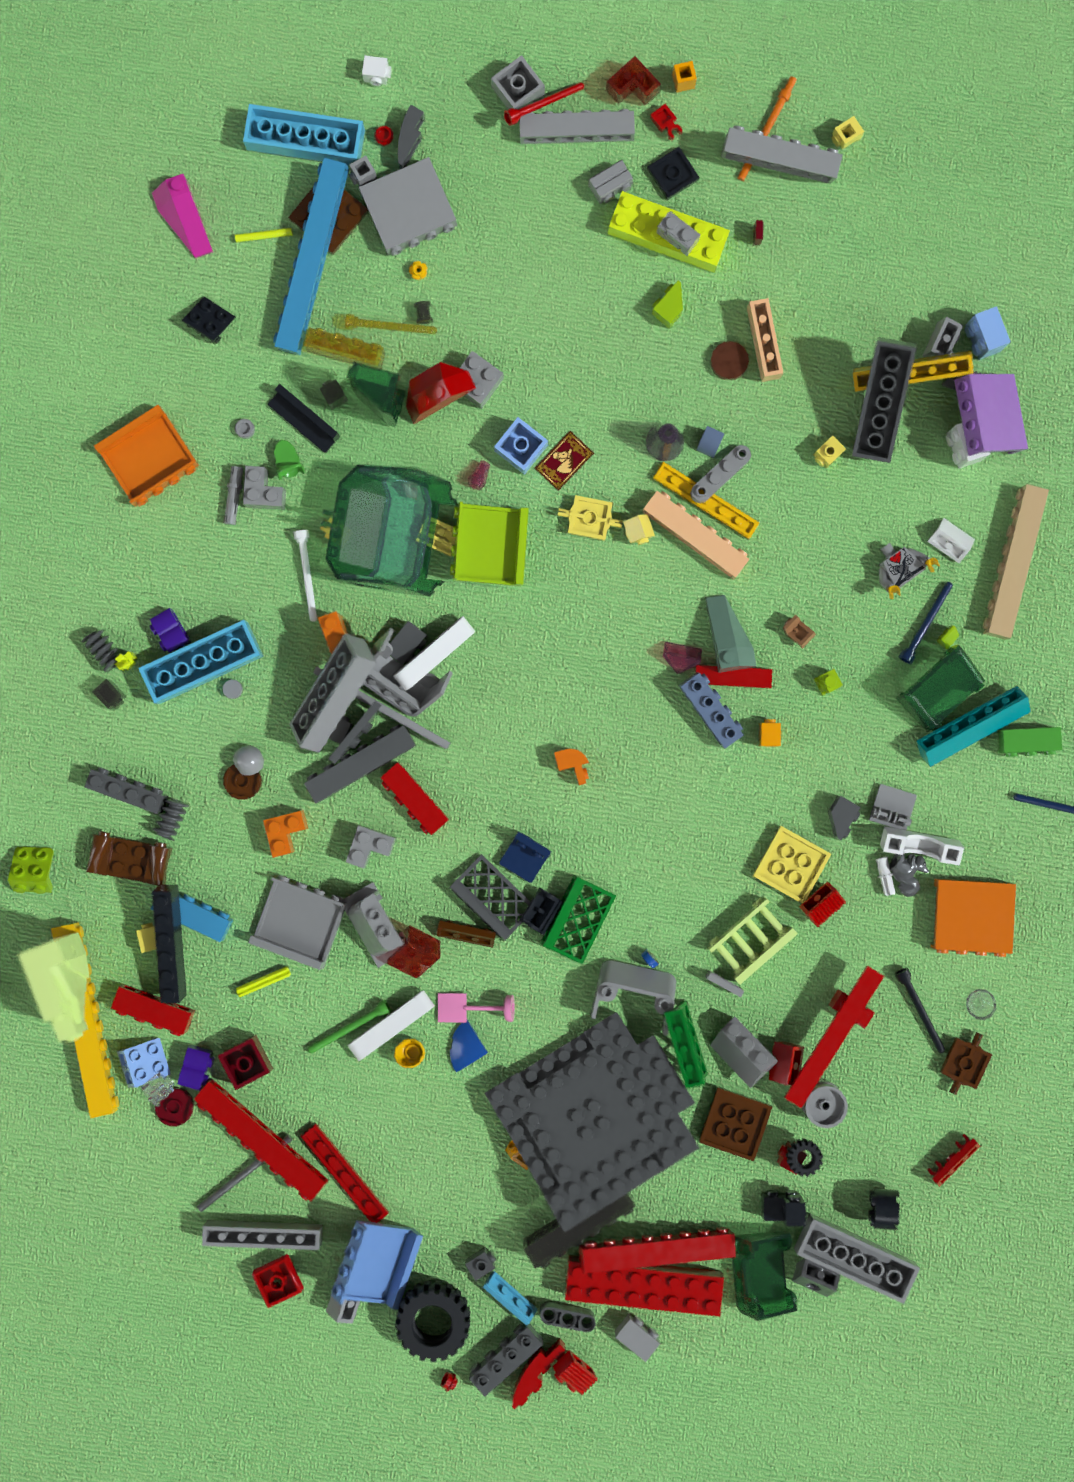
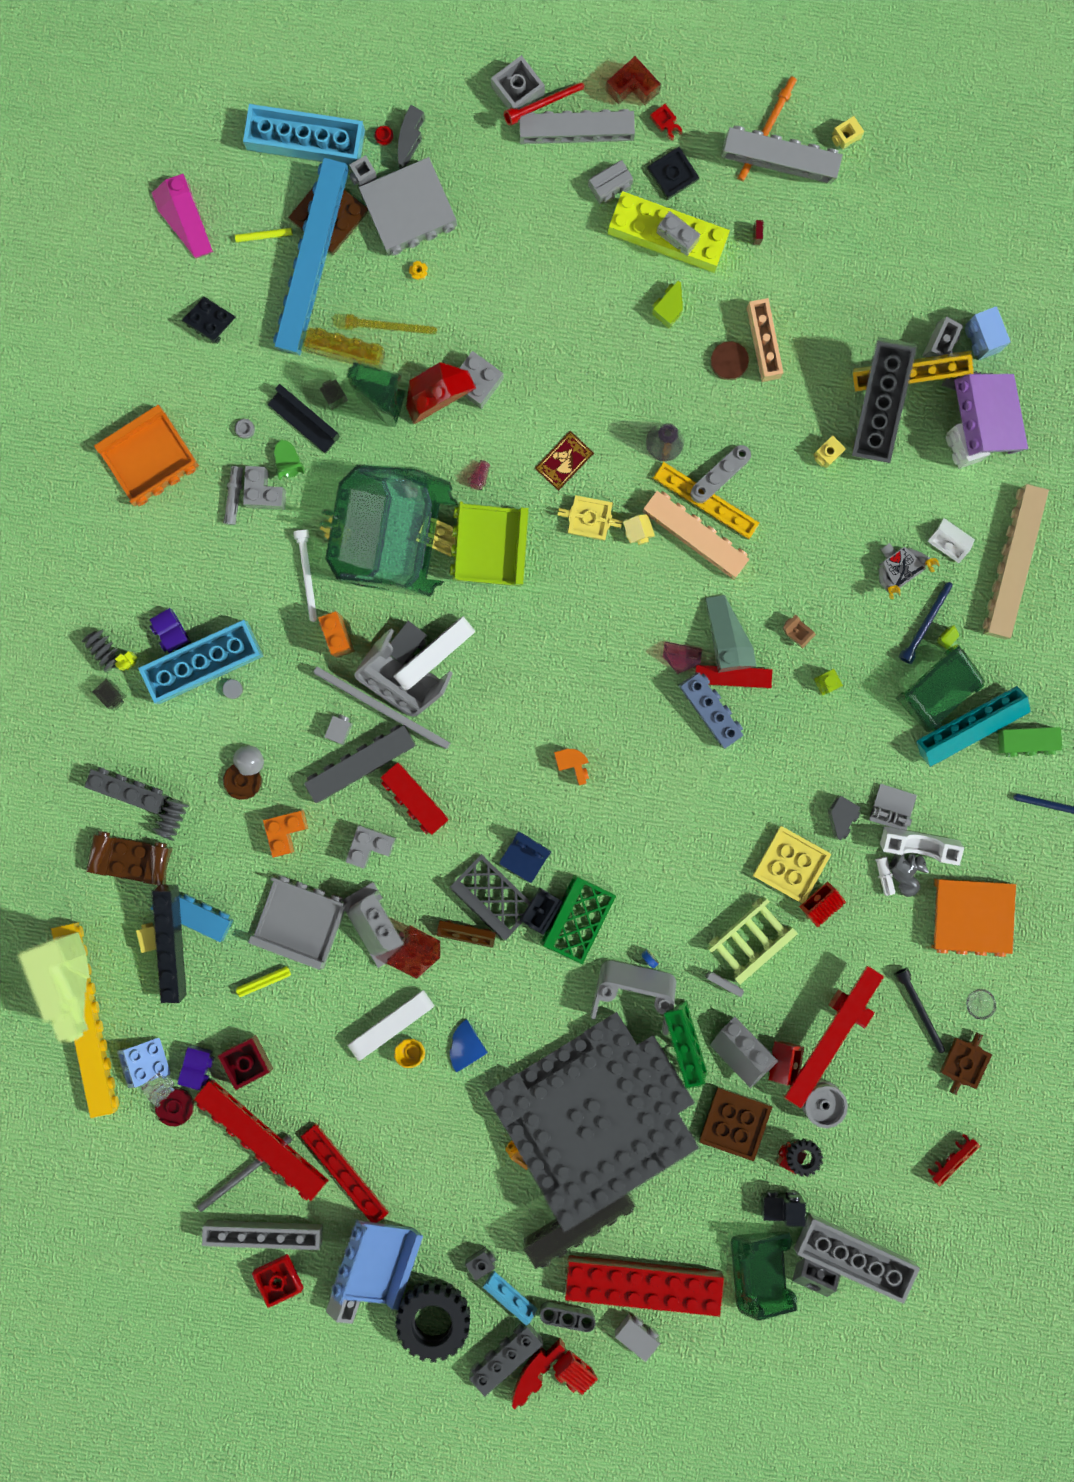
(31, 870): lime bracket -> none
(148, 1008): red brick -> none
(332, 693): light grey brick -> none
(352, 739): dark grey wing -> none
(376, 70): white brick -> none
(382, 1009): bright green piece -> none
(423, 312): clear smoke bush -> none
(449, 1381): red plate -> none
(453, 1007): bright pink piece -> none
(521, 445): light blue brick -> none
(657, 1251): red brick -> none
(684, 76): light orange brick -> none
(710, 442): sand blue brick -> none
(770, 733): light orange brick -> none
(885, 1209): black brick -> none

